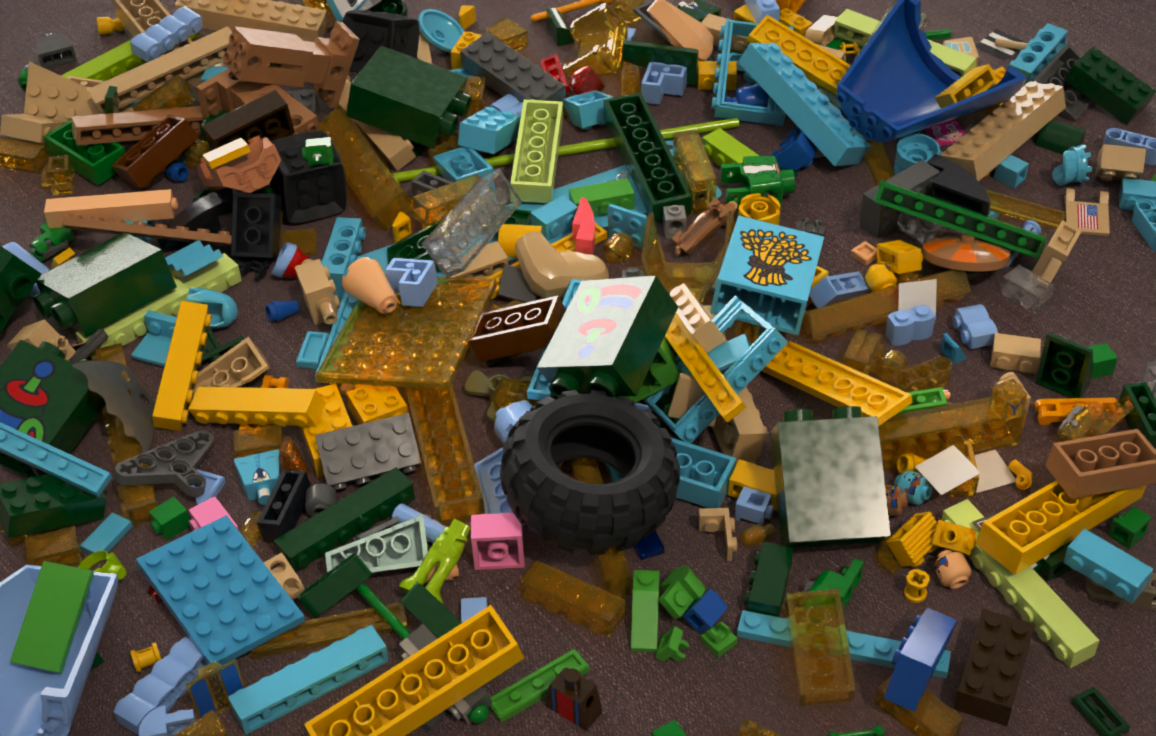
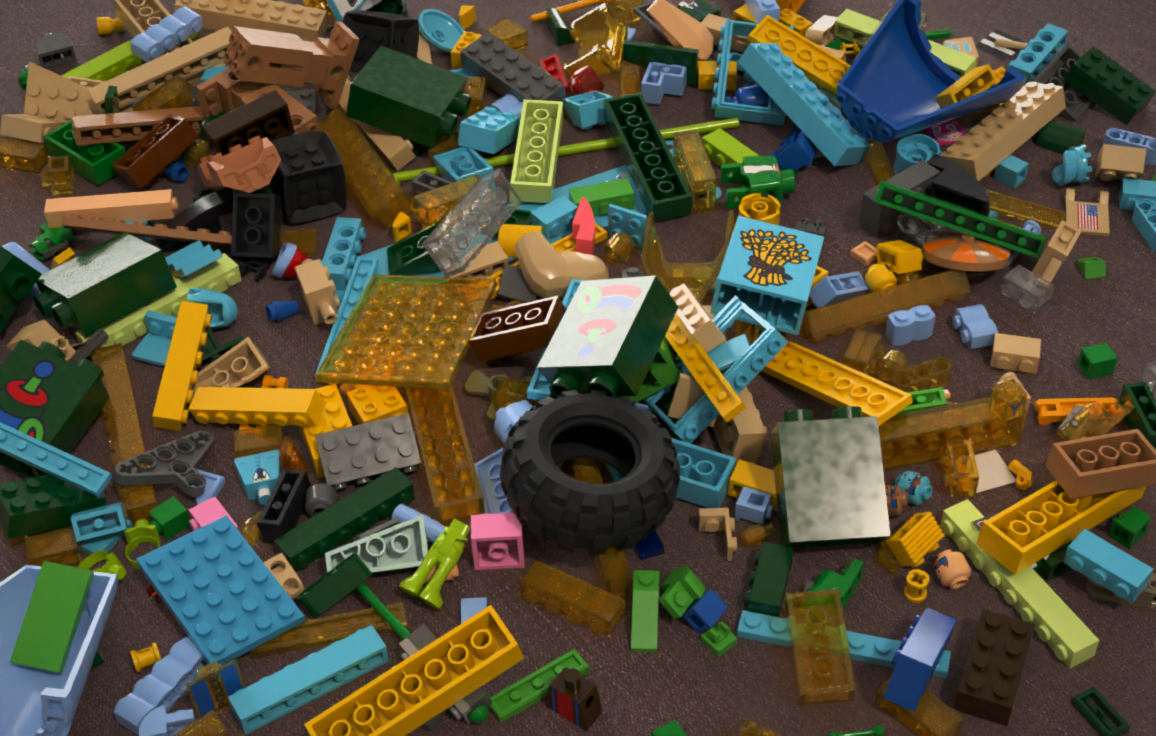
(99, 521): none -> medium azure brick
(107, 381): dark grey piece -> none
(139, 534): none -> lime piece
(226, 153): yellow tile -> none
(312, 350): medium azure tile -> none
(319, 145): green brick -> none
(370, 285): light nougat cone -> none
(412, 279): light blue brick -> none
(429, 610): dark green beam -> none
(669, 645): bright green tile -> none
(673, 220): light grey brick -> none
(703, 226): medium nougat animal -> none
(908, 462): yellow cone -> none
(917, 294): white sticker -> none
(947, 469): white sticker -> none
(951, 349): dark azure slope -> none
(954, 537): yellow brick -> none
(1065, 366): dark green slope -> none
(1091, 267): none -> bright green slope

